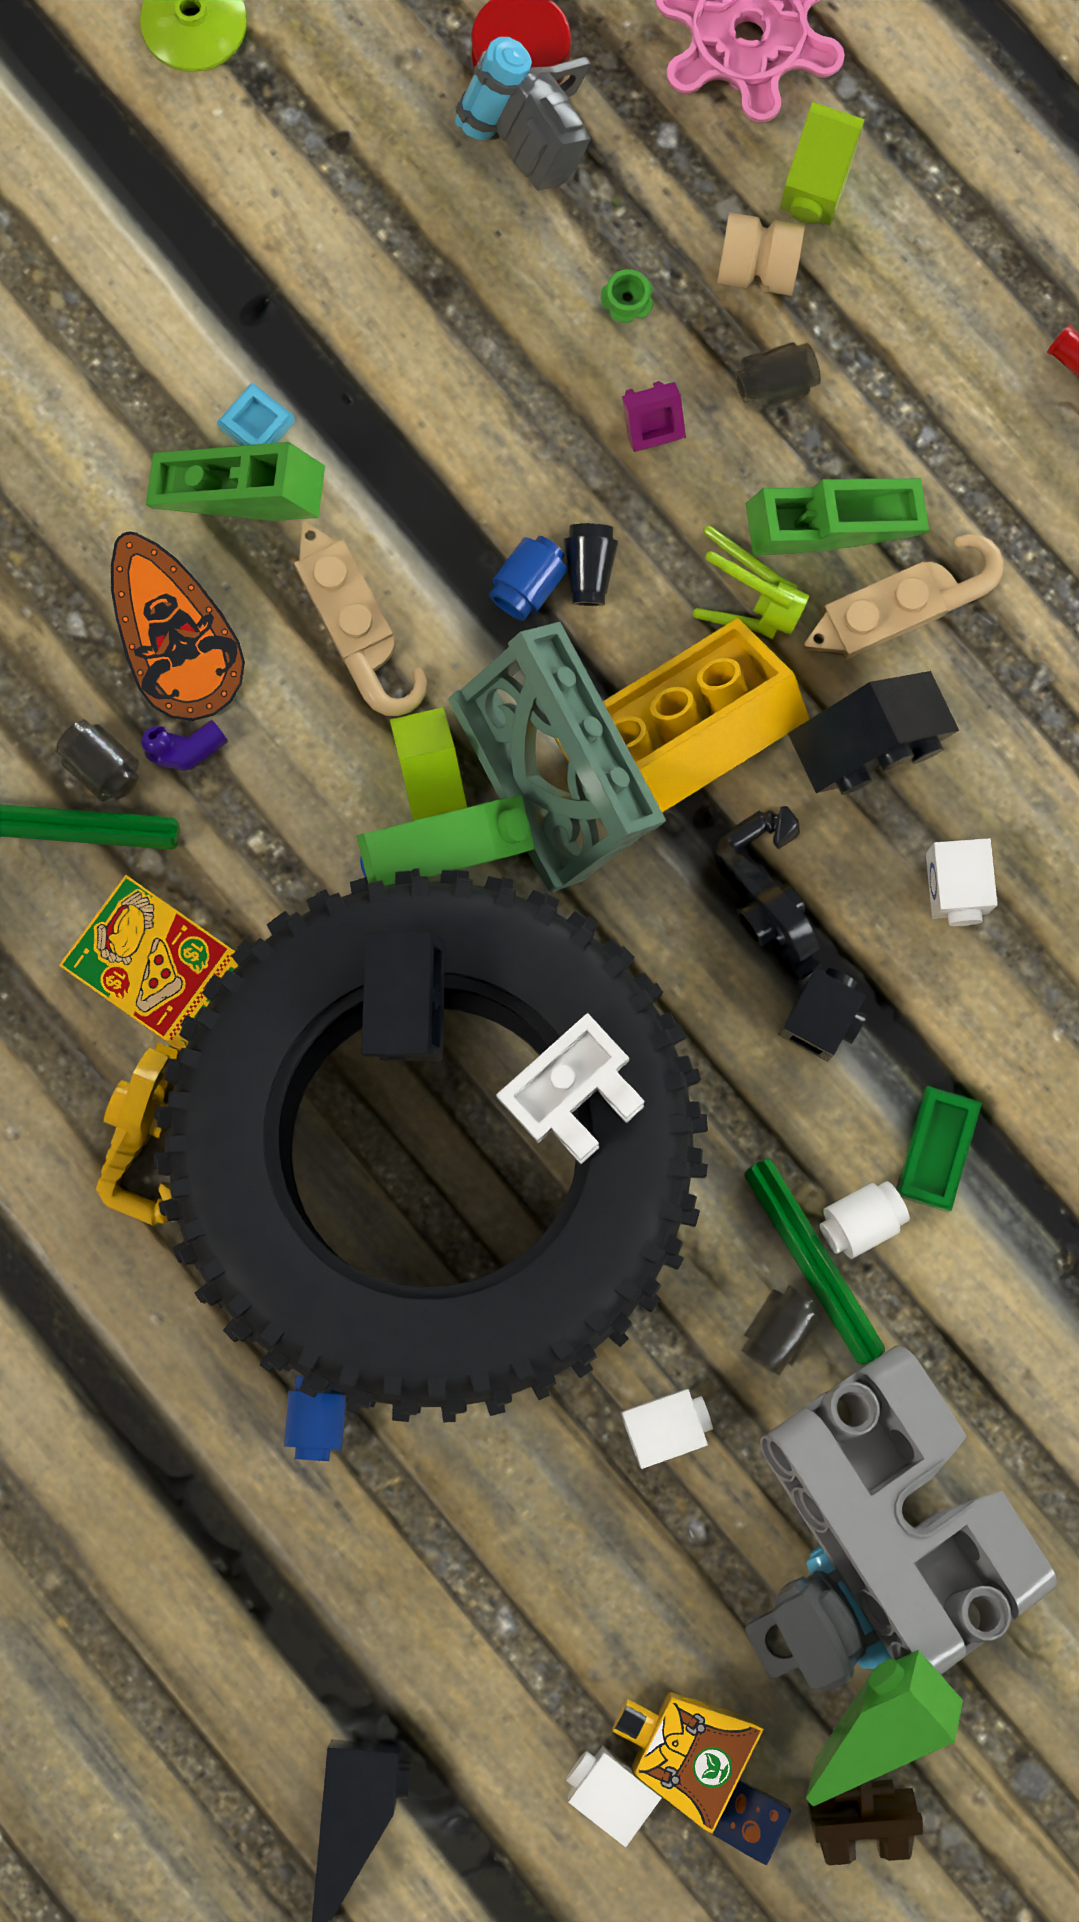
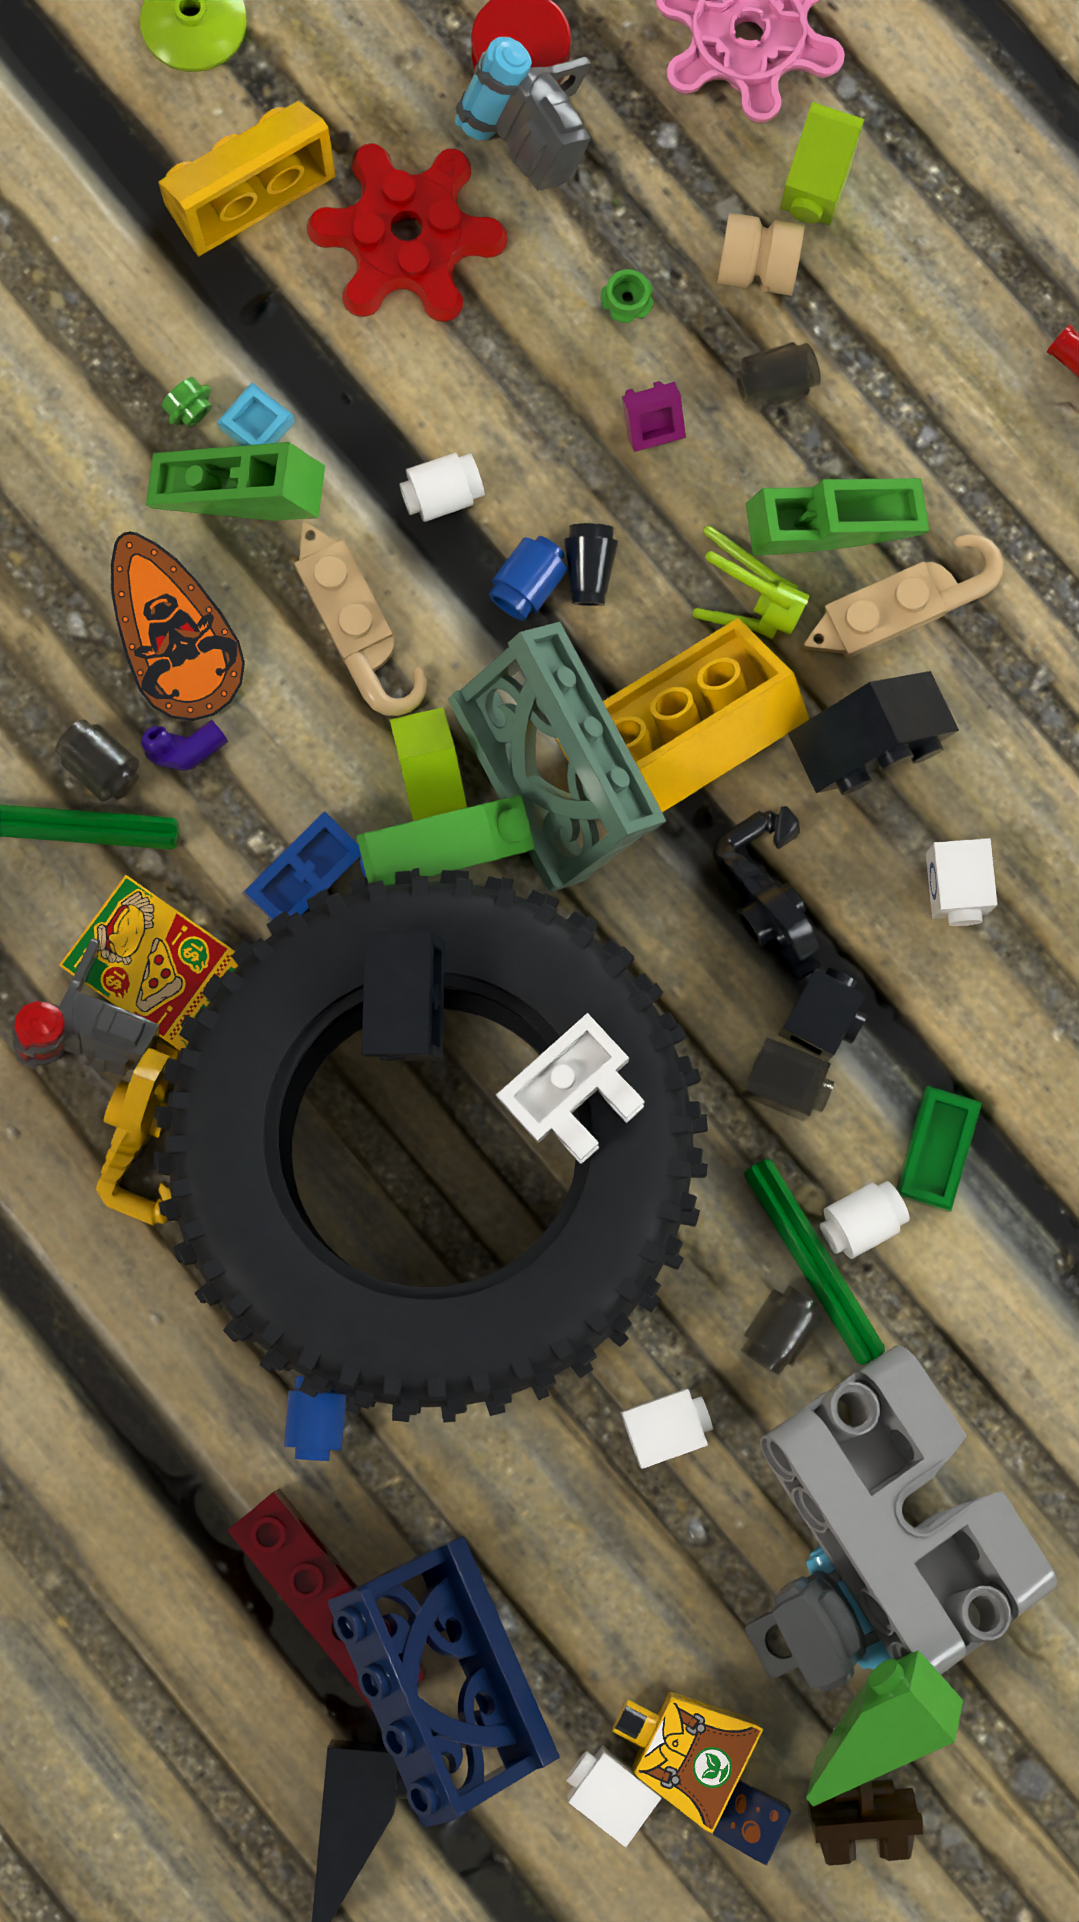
(82, 1026): none -> dark grey piece
(187, 403): none -> bright green plate
(249, 176): none -> yellow slope
(300, 1572): none -> dark red brick
(304, 869): none -> blue hinge
(389, 1679): none -> dark blue fence
(413, 265): none -> red plate
(442, 486): none -> white brick
(788, 1080): none -> clear smoke brick

